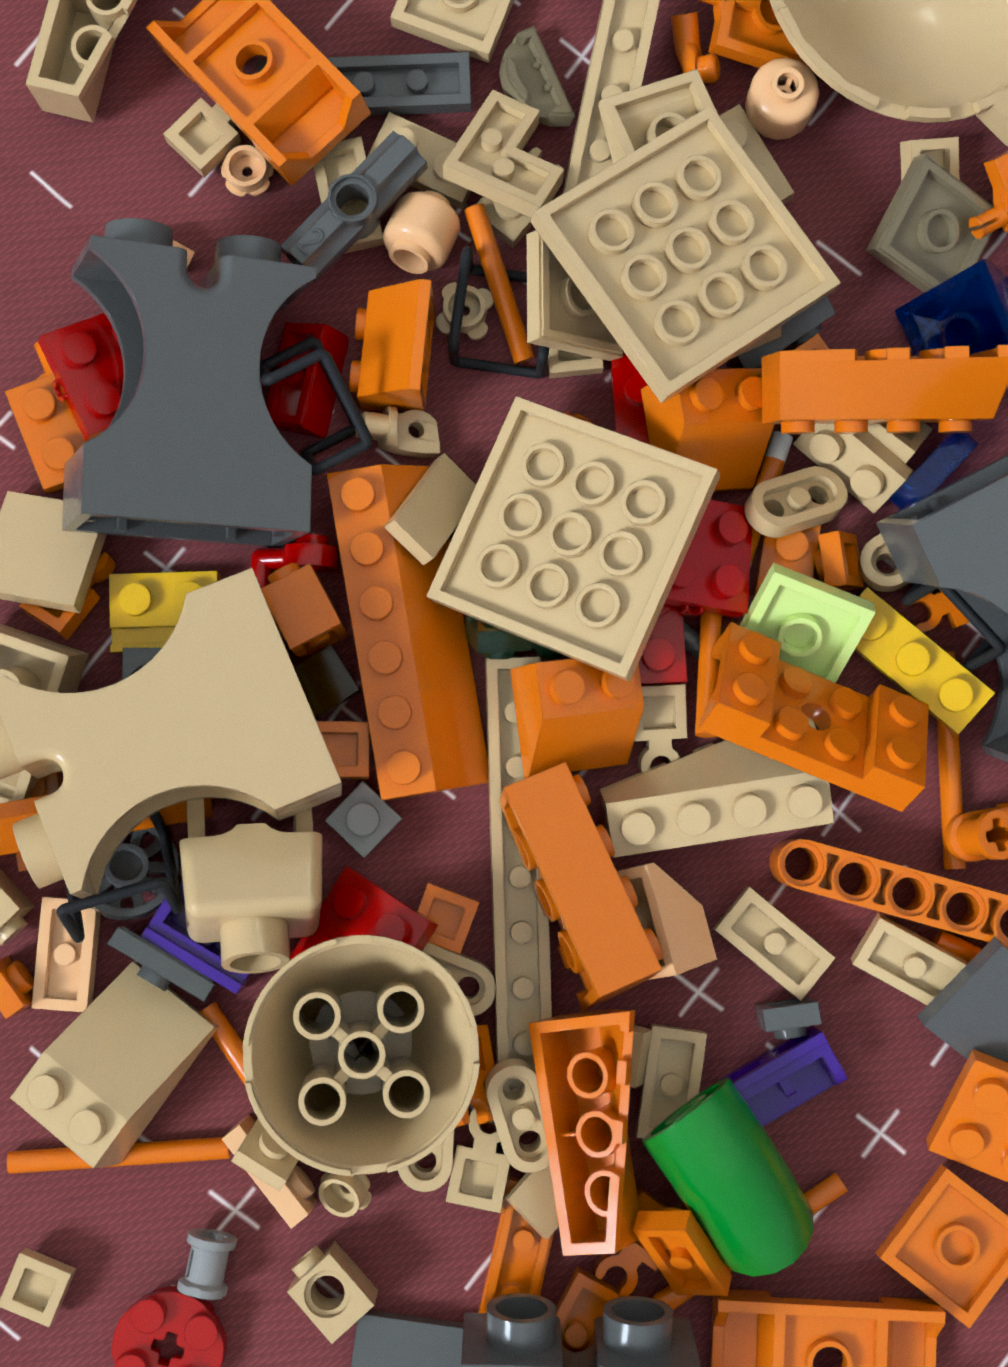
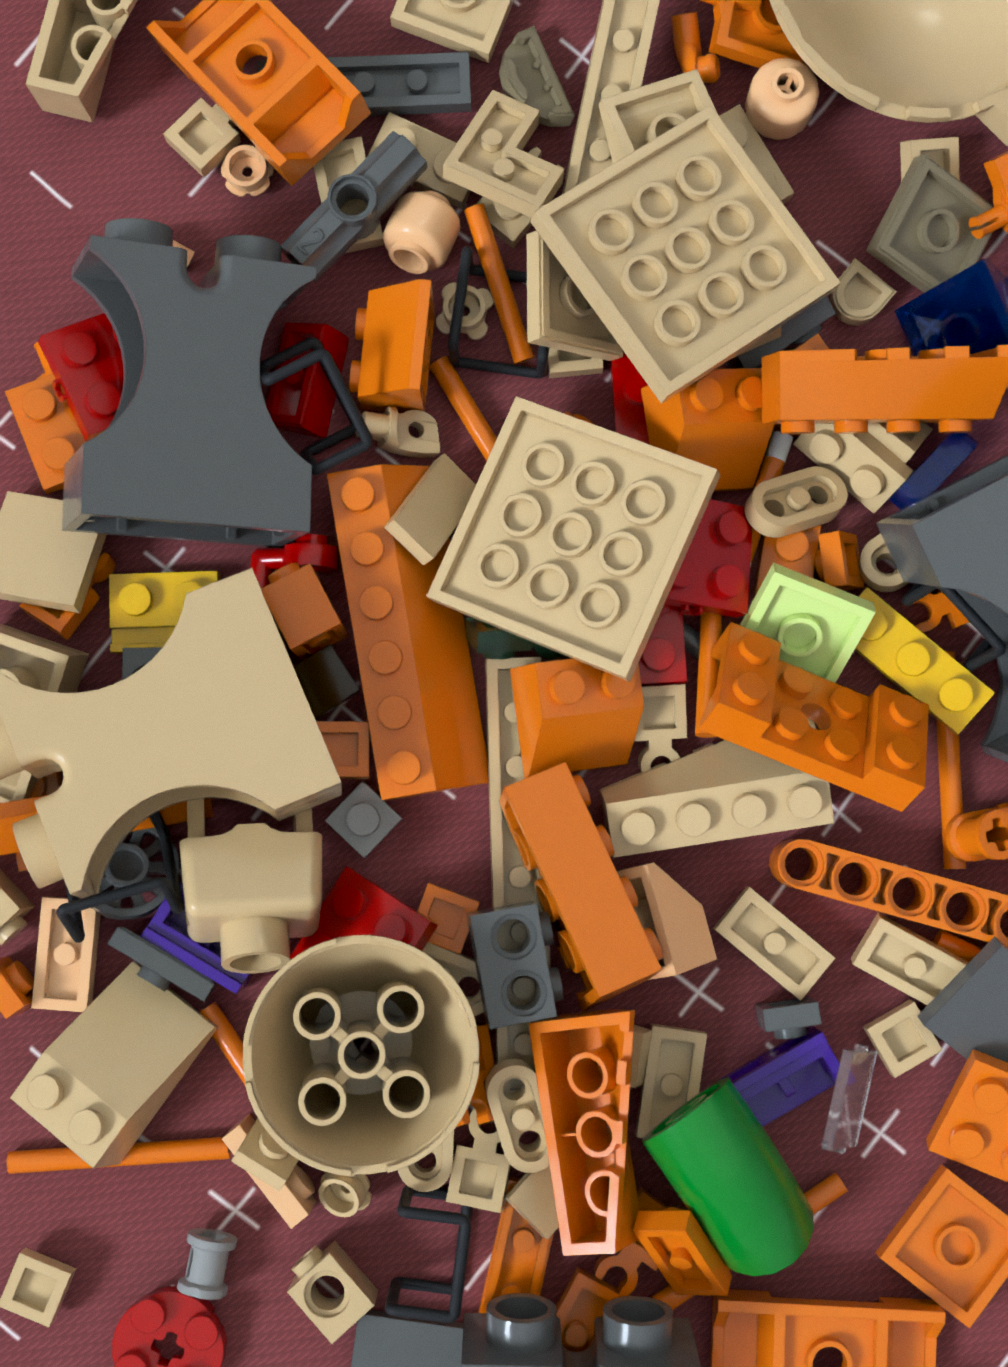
(455, 1288): none -> black piece
(464, 405): none -> orange bar
(499, 966): none -> dark grey brick
(849, 1099): none -> clear piece
(860, 295): none -> tan tile
(902, 1038): none -> tan plate

